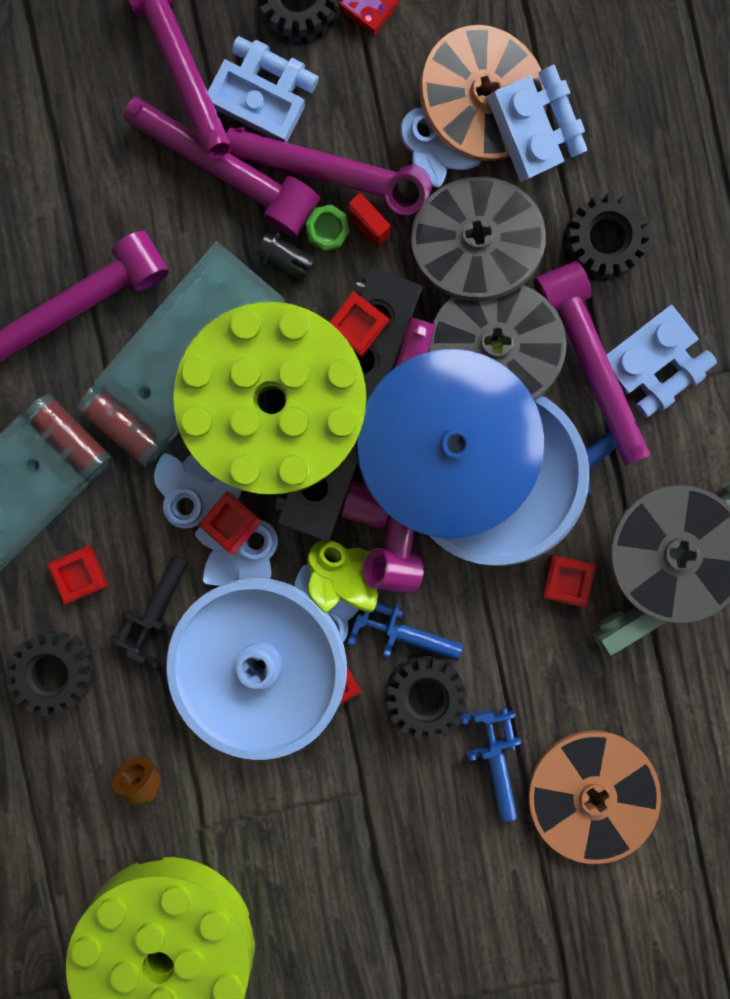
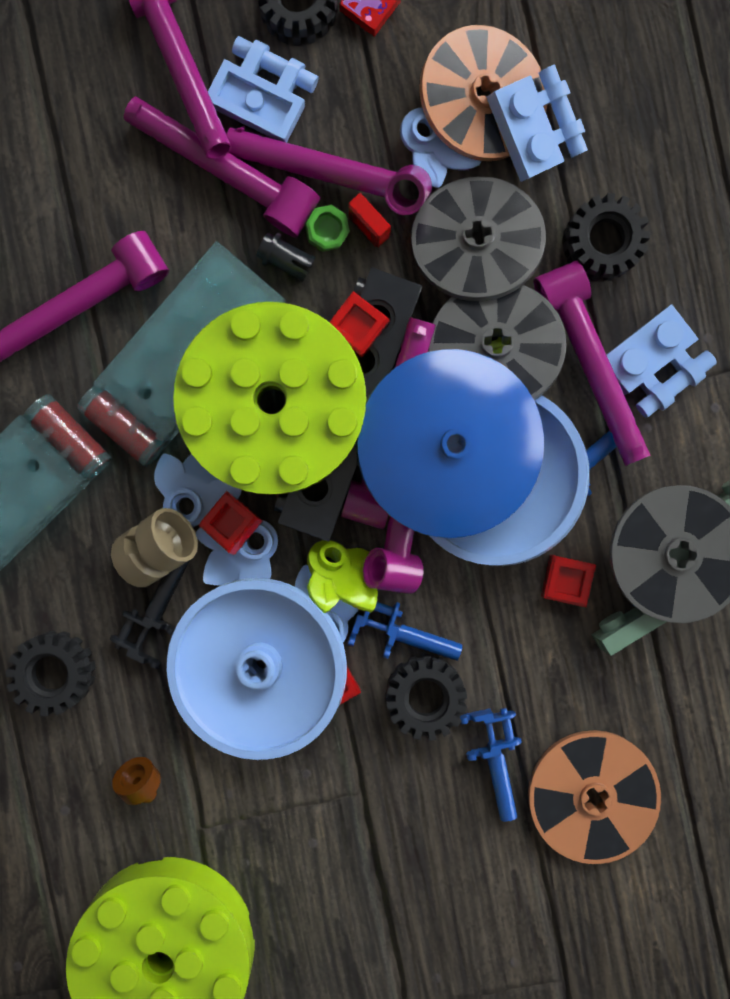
(77, 575): red tile -> none
(154, 547): none -> dark tan wheel

